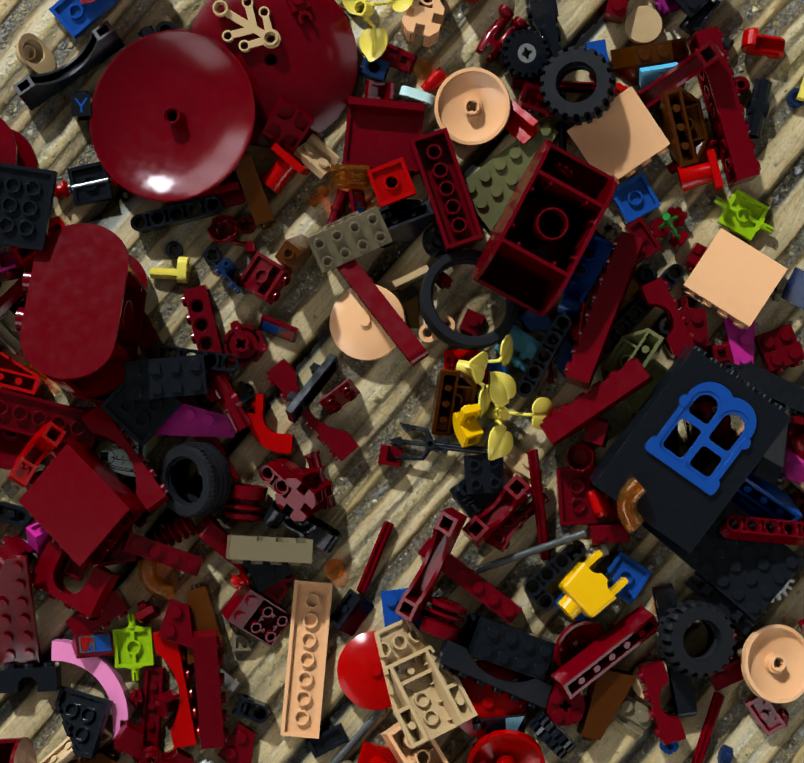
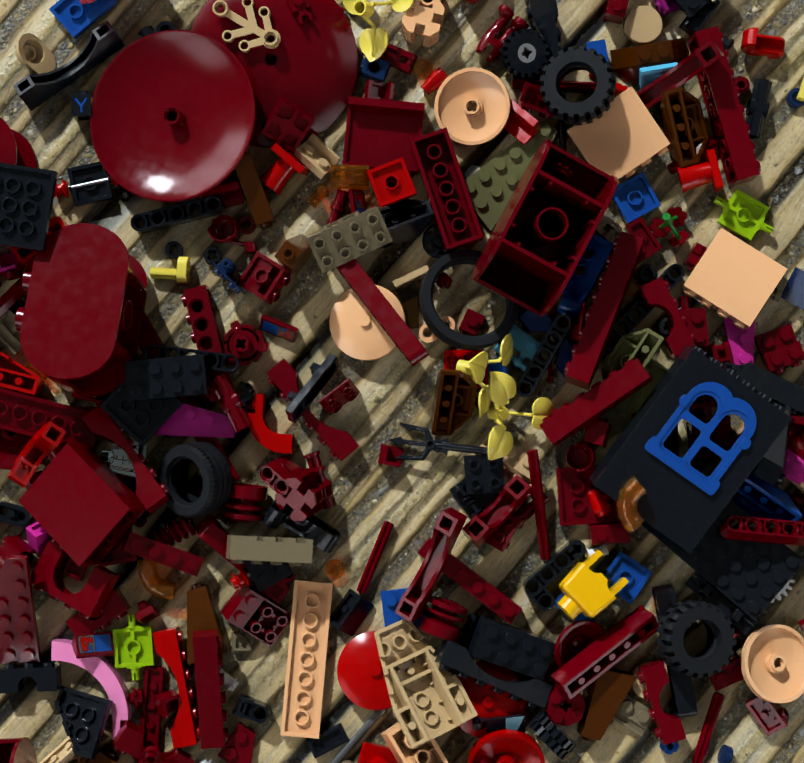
(177, 624): dark red wing -> none
(417, 96): light aqua beam -> none
(466, 425): yellow brick -> none
(566, 539): dark grey bar -> none

